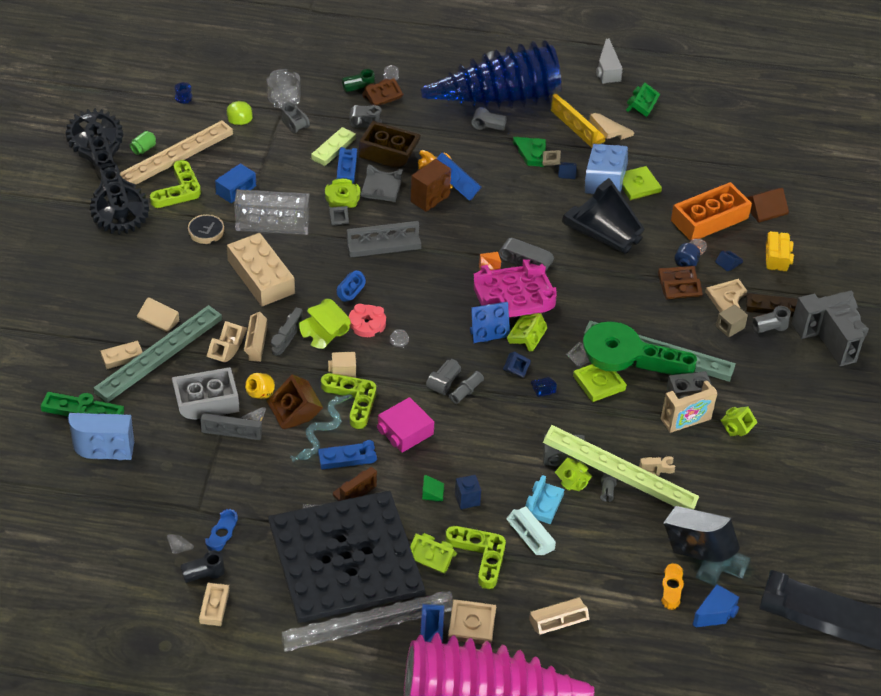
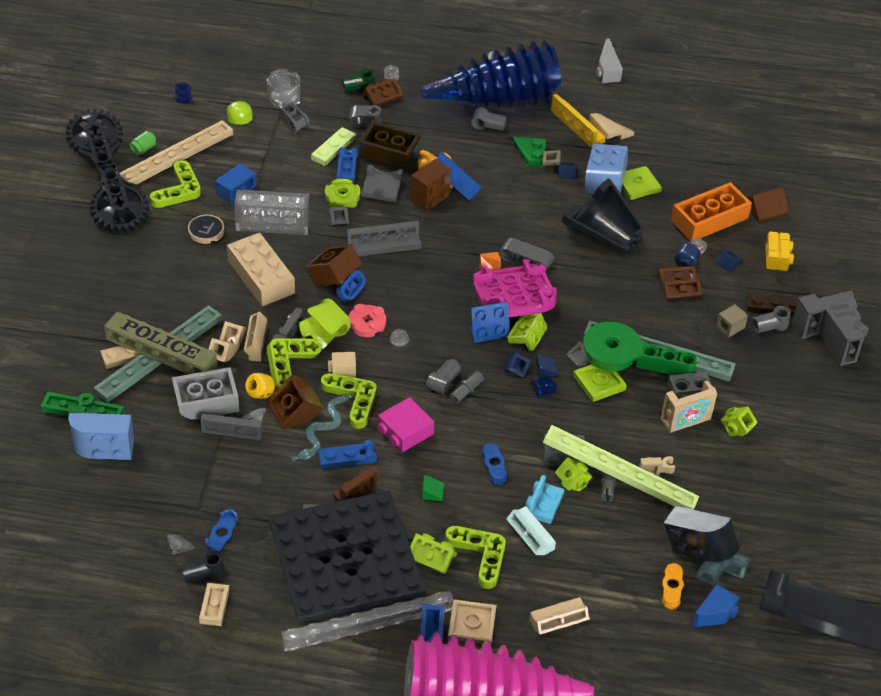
(158, 315): tan slope -> none
(159, 345): none -> olive brick
(286, 353): none -> lime beam
(333, 265): none -> reddish brown brick
(467, 492): dark blue brick -> none
(498, 472): none -> blue piece
(546, 366): none -> dark blue slope
(643, 99): green bracket -> none
(726, 294): tan tile -> none

